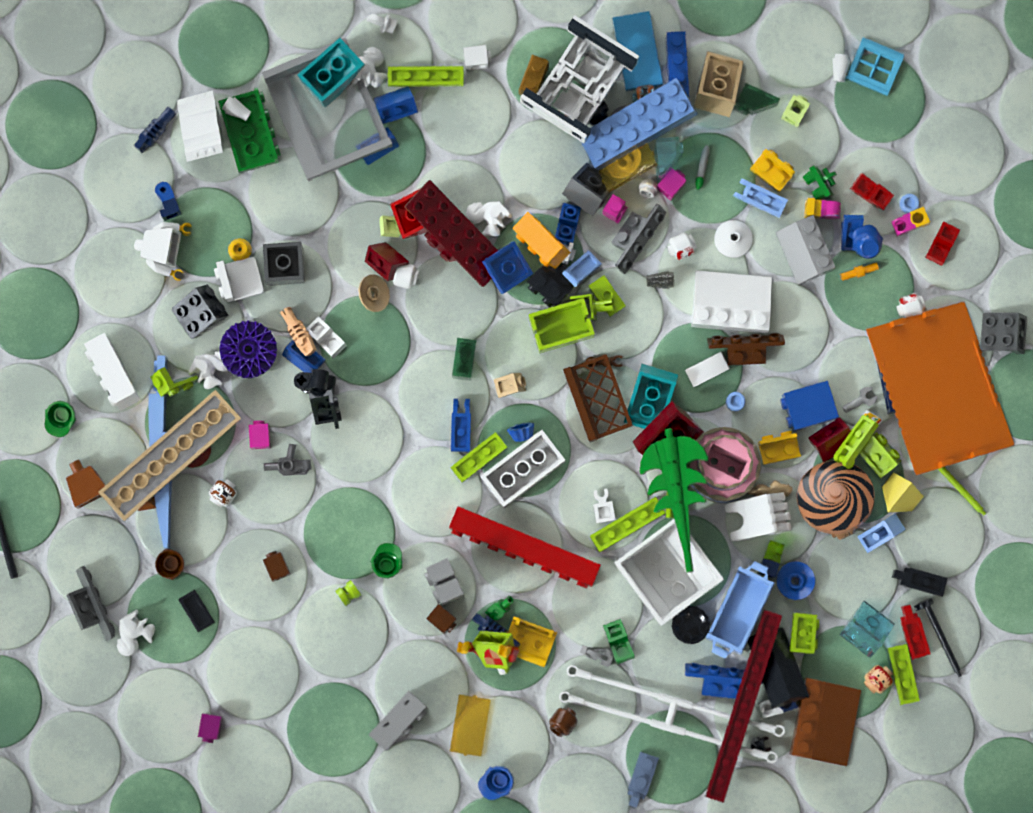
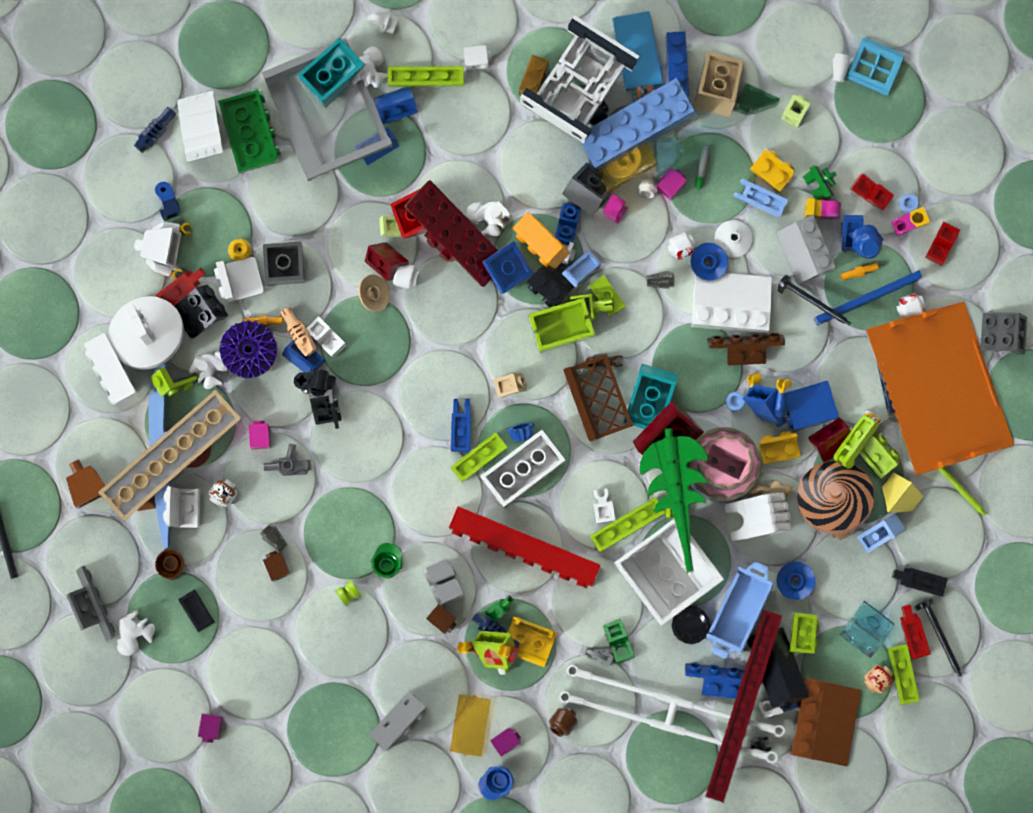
(59, 418): green hat -> none
(146, 333): none -> white bracket
(181, 286): none -> red hinge
(182, 507): none -> white bracket
(236, 108): white cone -> none
(266, 320): none -> light orange bar
(273, 537): none -> clear smoke cone
(464, 359): clear green brick -> none
(506, 741): none -> magenta brick
(634, 236): dark grey bracket -> none
(641, 778): sand blue hinge -> none
(707, 369): white slope -> none
(715, 255): none -> blue dish
(766, 401): none -> blue torso
(772, 558): clear neon green leg -> none
(786, 283): none -> black piece
(860, 400): light grey bar -> none
(871, 296): none -> blue tile

